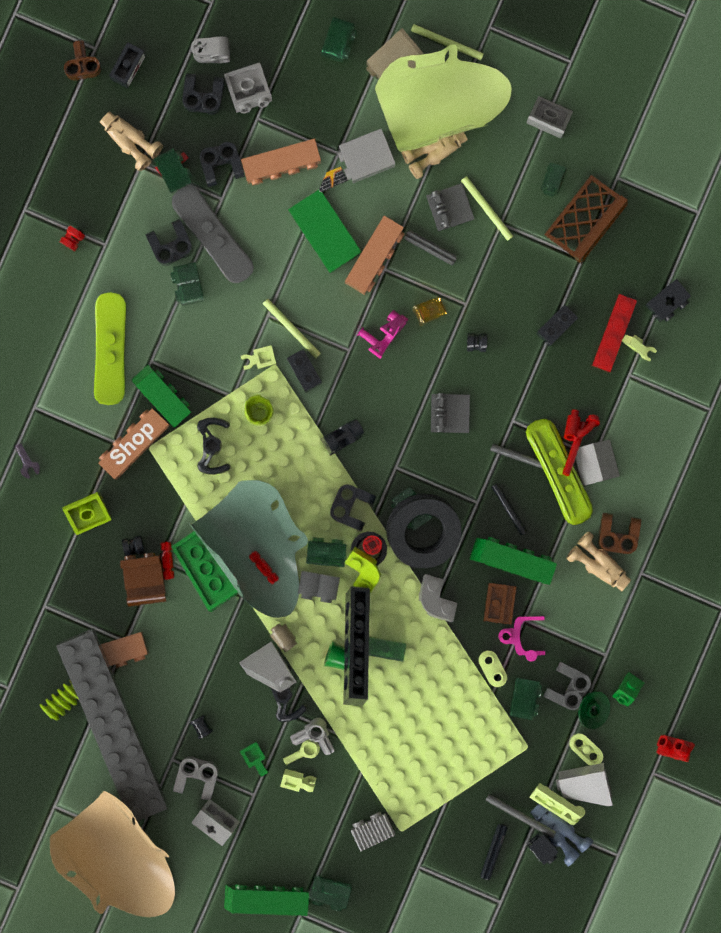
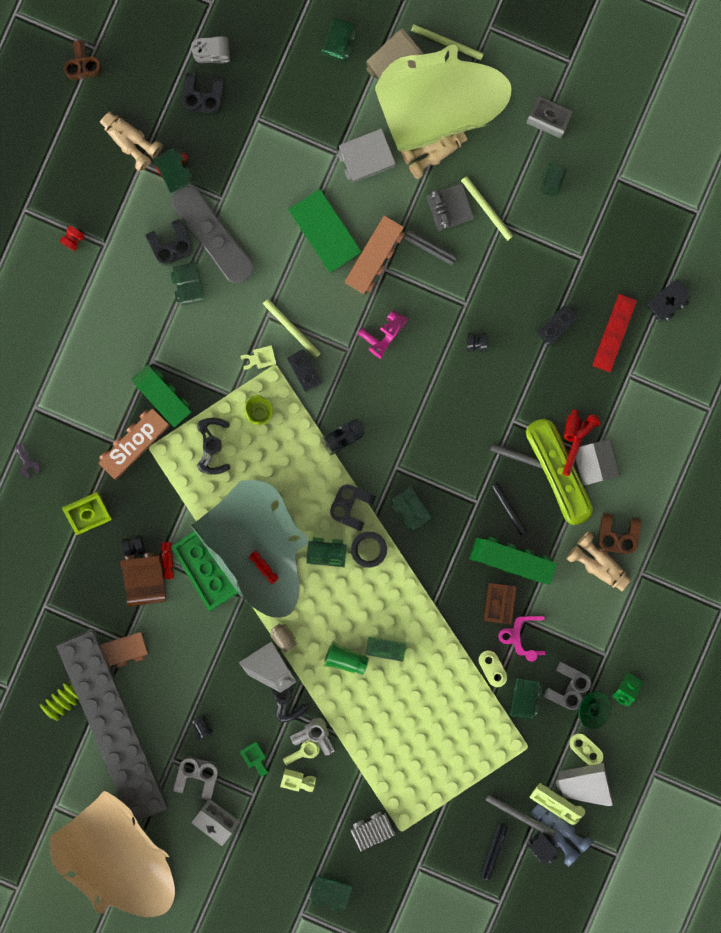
(110, 341): lime piece -> none
(127, 65): black brick -> none
(219, 160): black piece -> none
(248, 88): light grey plate -> none
(265, 900): green wedge -> none
(281, 161): nougat brick -> none
(318, 586): dark grey brick -> none
(333, 178): sticker -> none
(356, 646): black brick -> none
(367, 568): lime plate -> none
(372, 545): red wheel -> none
(429, 311): clear yellow slope -> none
(431, 600): light grey plate -> none
(440, 550): black tyre -> none
(450, 413): dark grey hinge -> none
(600, 228): reddish brown fence -> none
(635, 344): yellowish green plate -> none
(674, 748): red hips -> none

